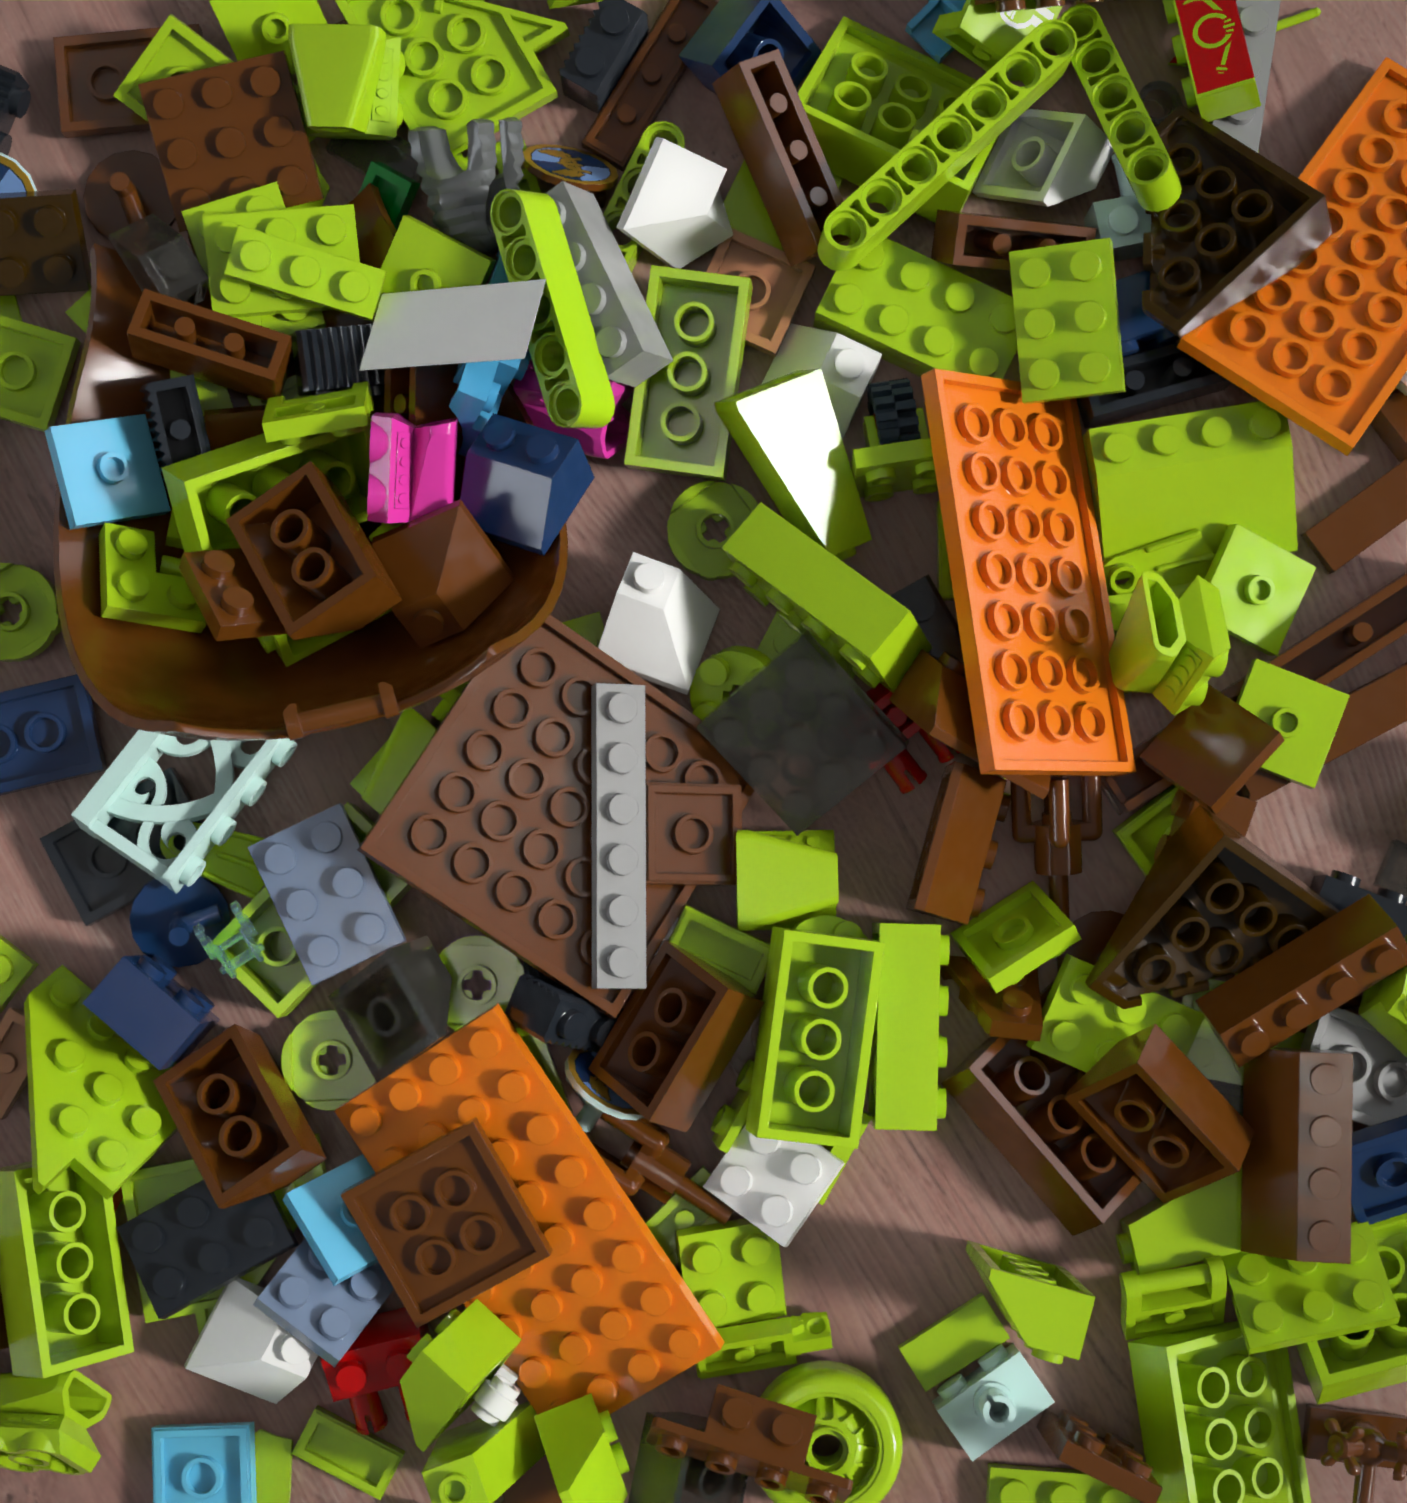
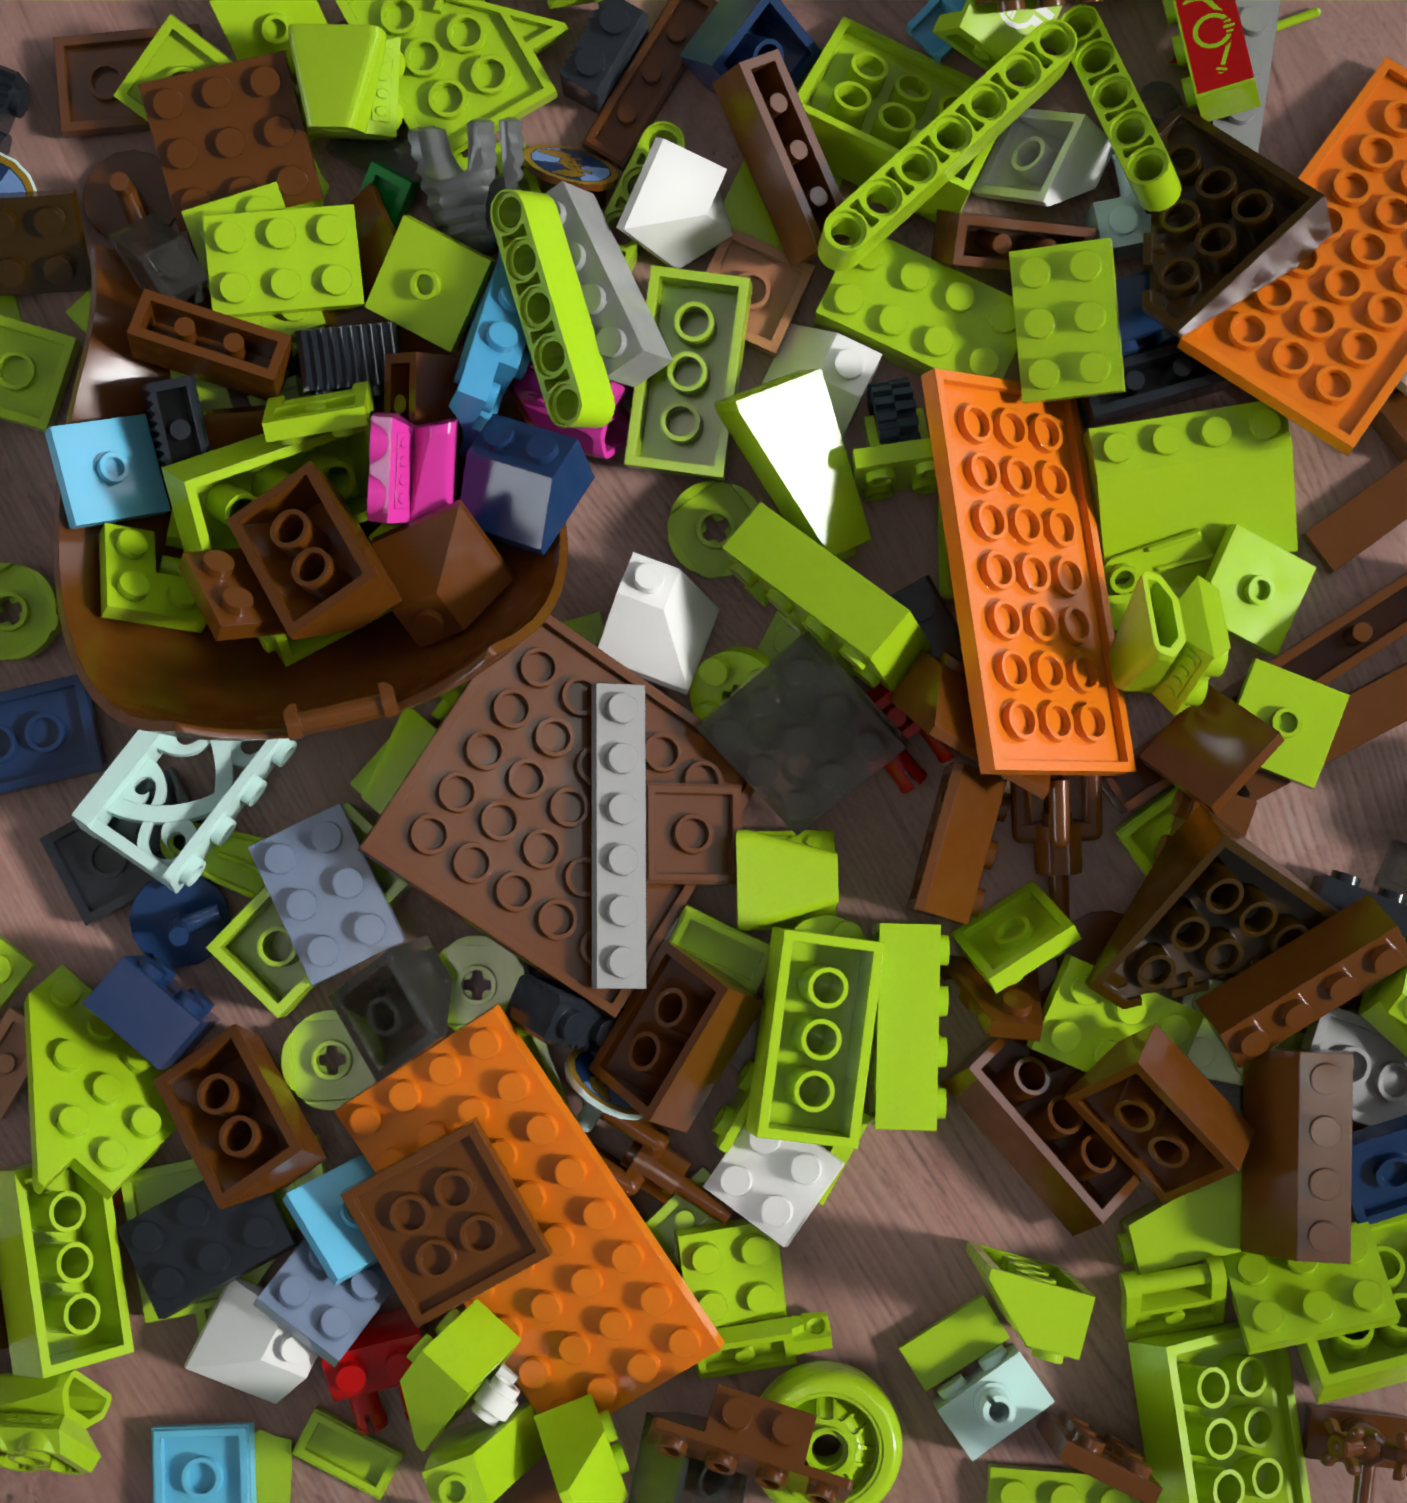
(246, 933): clear light blue piece -> none
(305, 273): lime plate -> none
(453, 325): white sticker -> none

